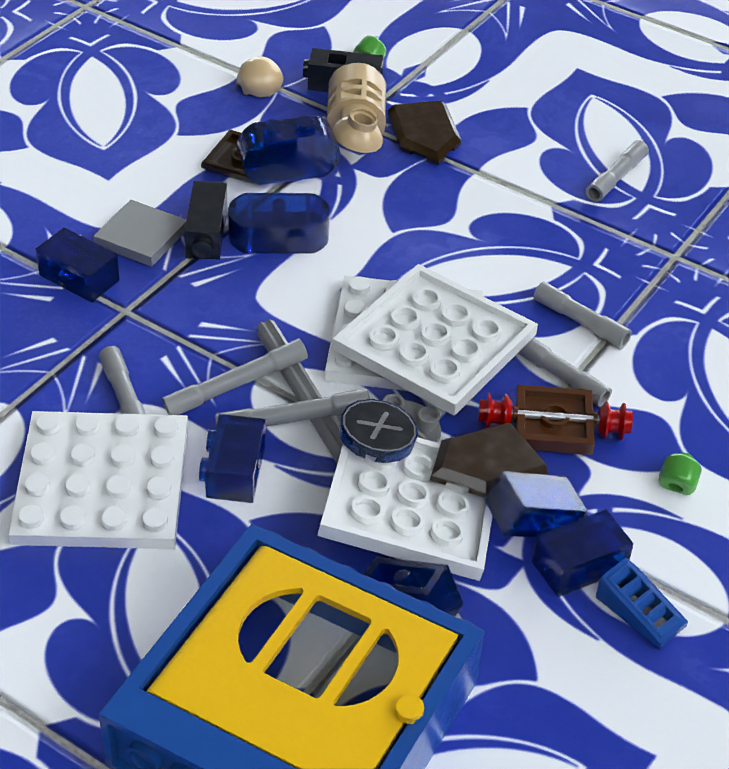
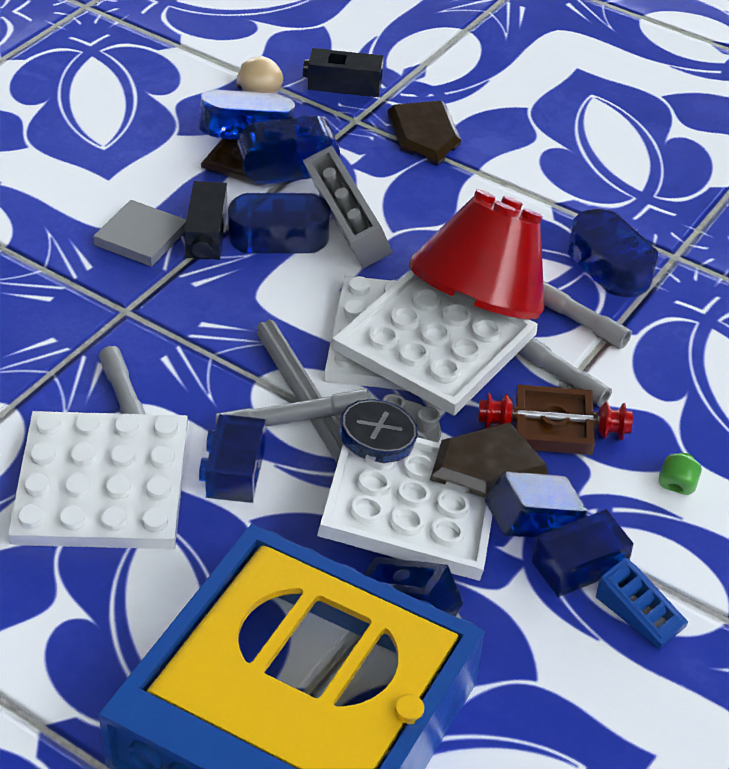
(78, 264): clear blue brick -> none
(230, 112): none -> clear blue brick
(273, 361): light grey piece -> none
(348, 207): none -> light grey brick
(357, 107): tan cylinder -> none
(370, 45): bright green piece -> none
(488, 254): none -> red cone
(607, 180): light grey piece -> none
(612, 253): none -> clear blue brick

